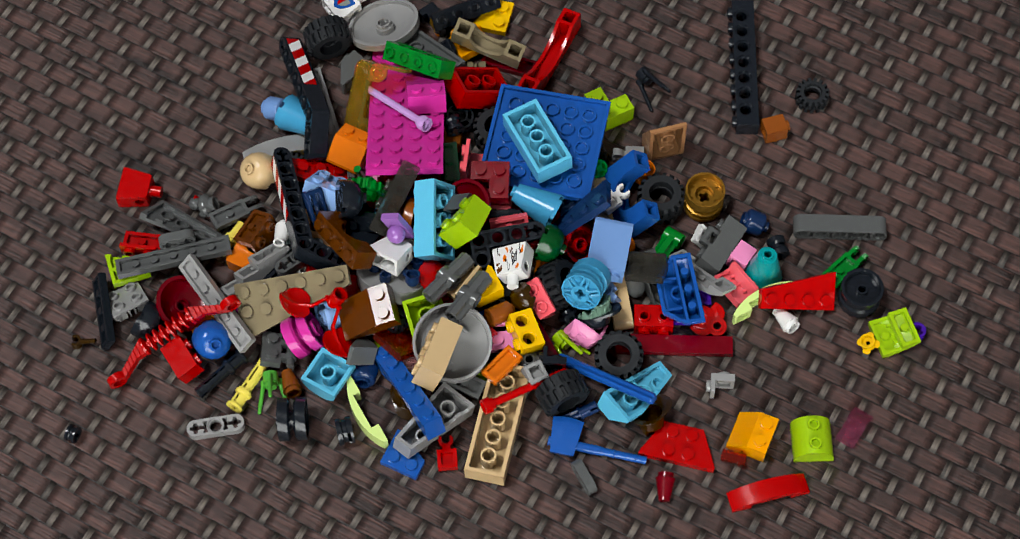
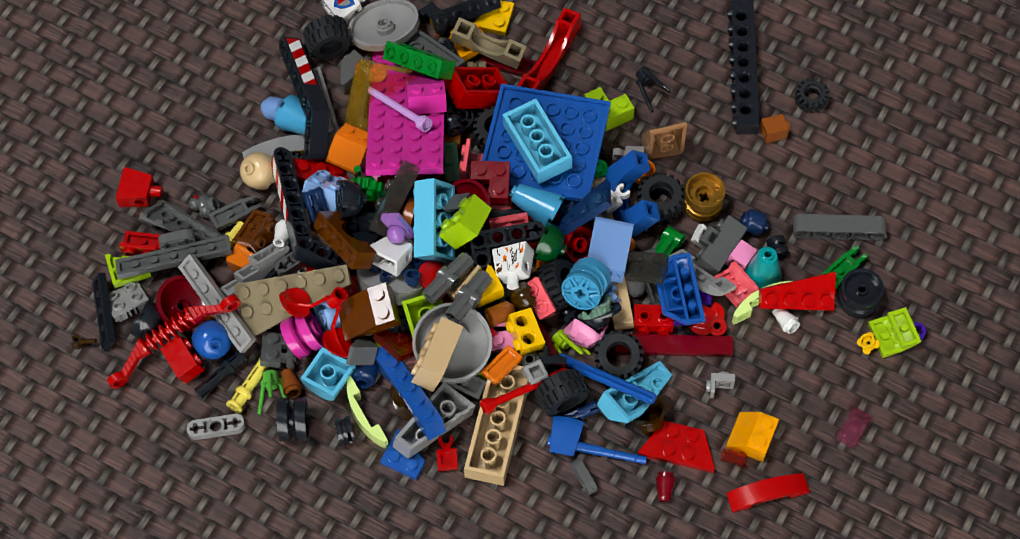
(72, 433): black bush -> none
(811, 439): lime brick -> none

